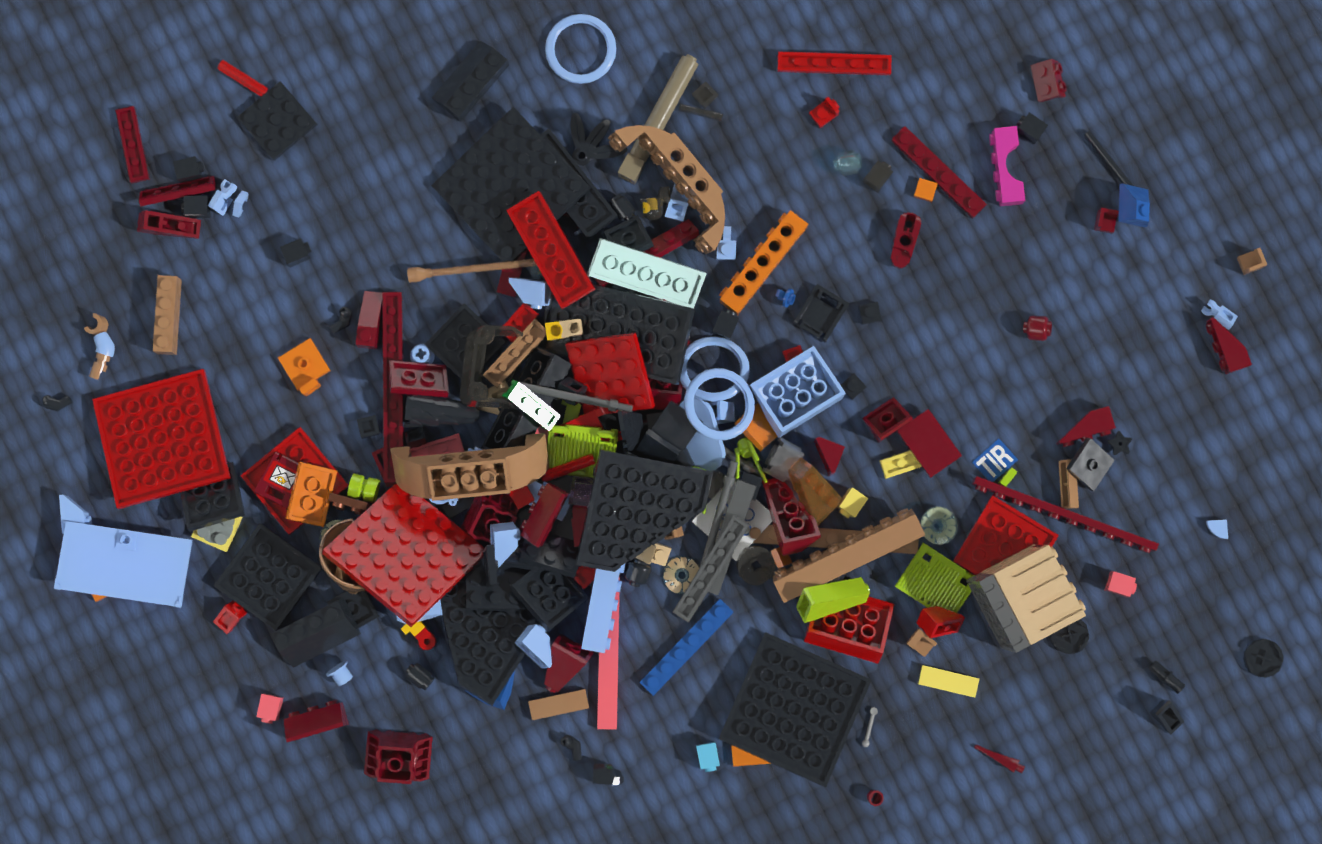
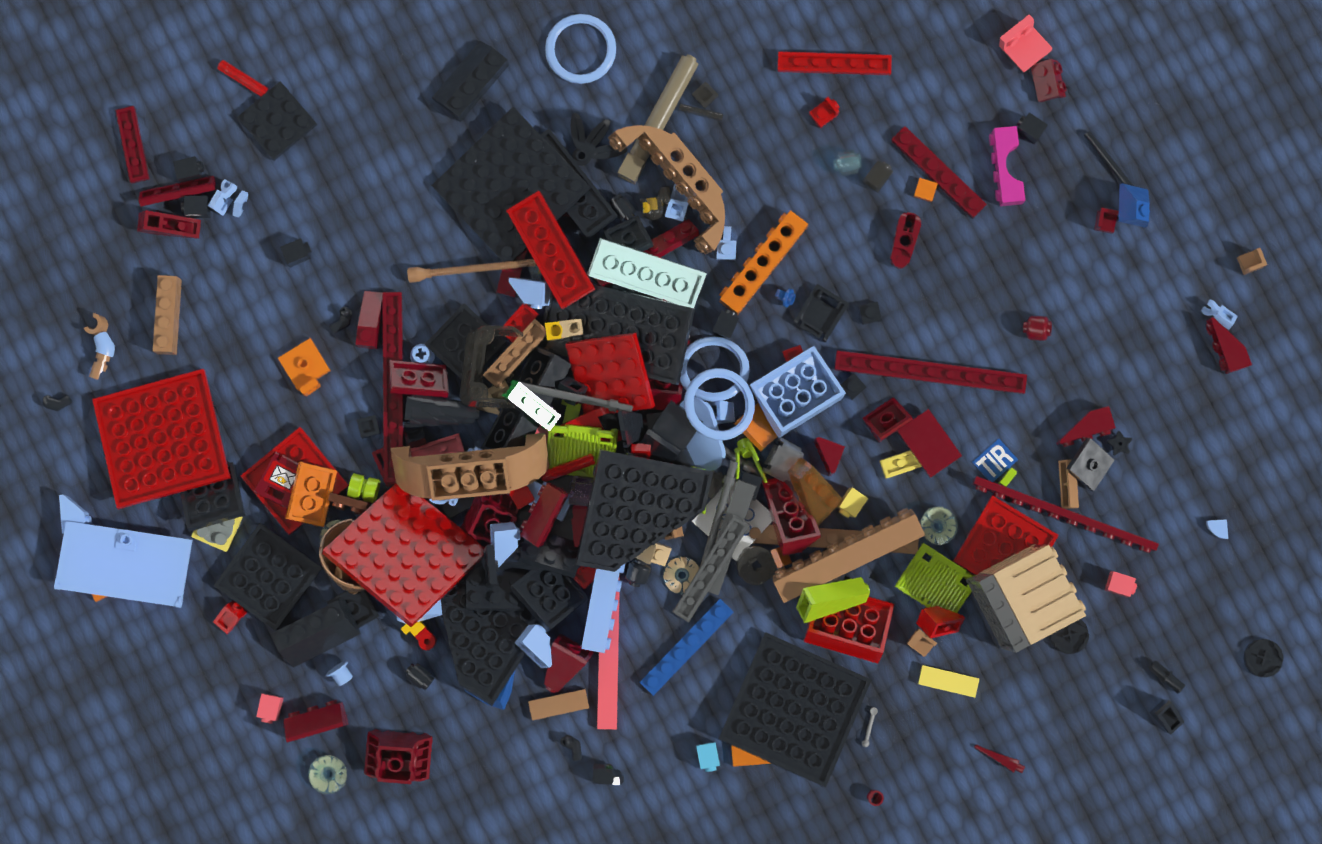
(321, 781): none -> clear light blue dish
(641, 450): none -> red plate
(930, 372): none -> dark red plate
(1024, 44): none -> coral bracket

